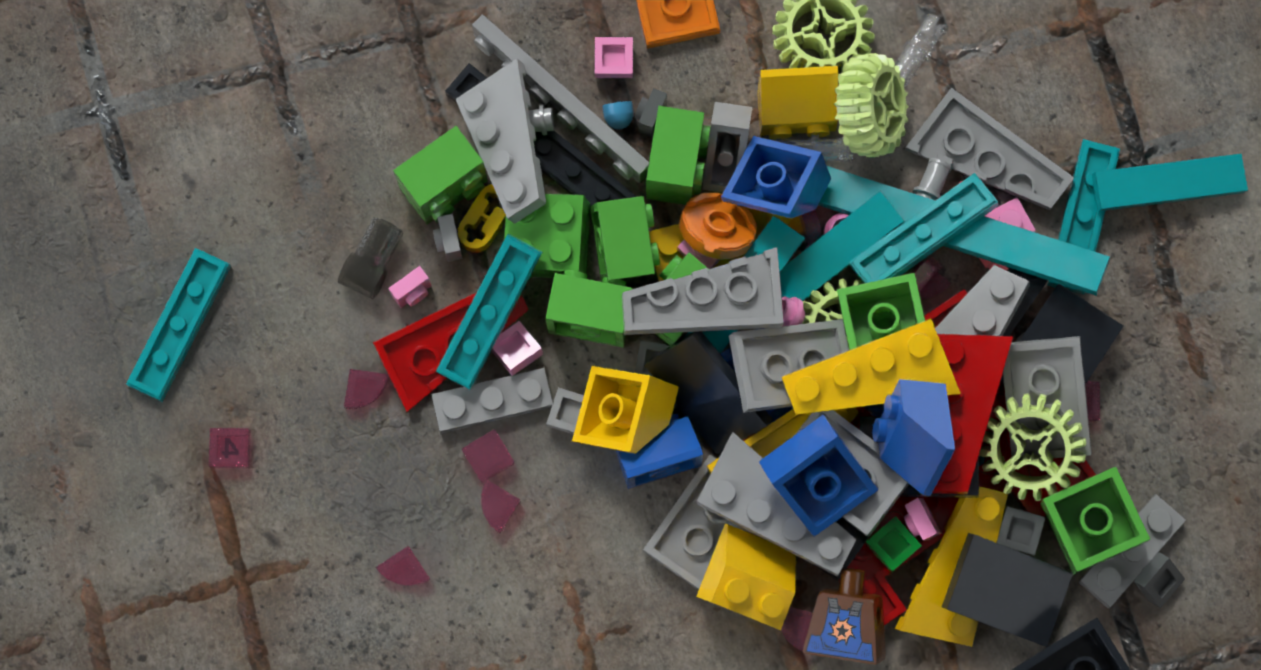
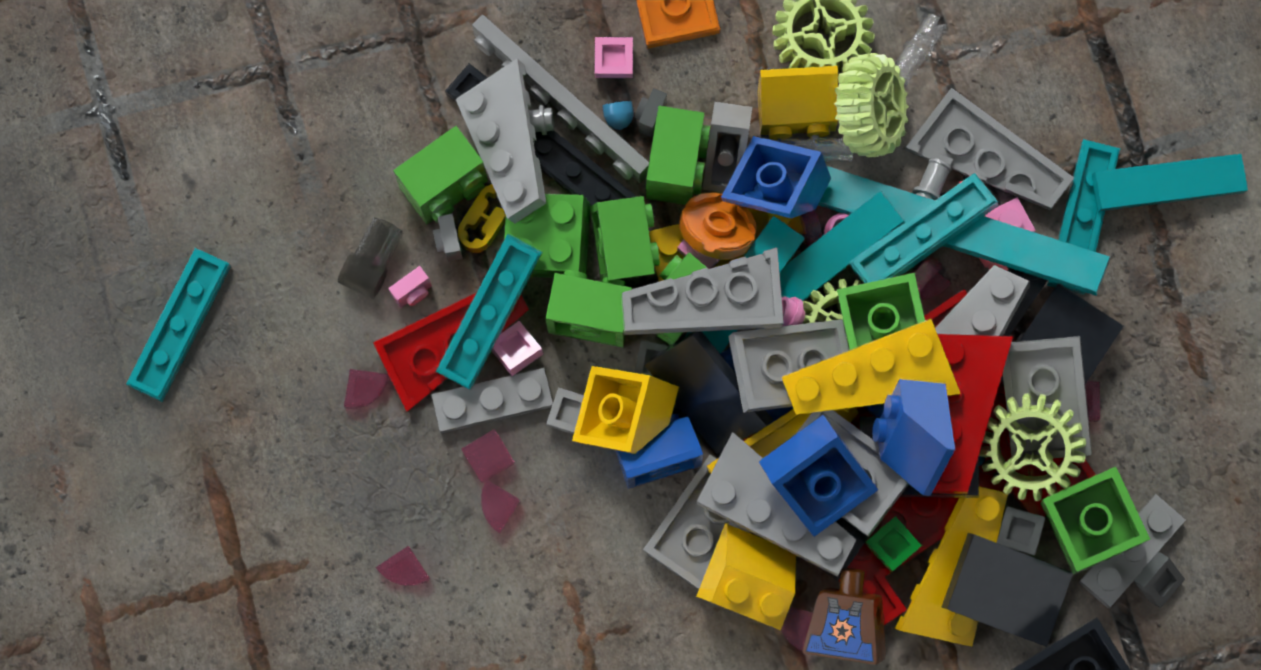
(229, 448): clear pink tile -> none
(920, 520): bright pink plate -> none

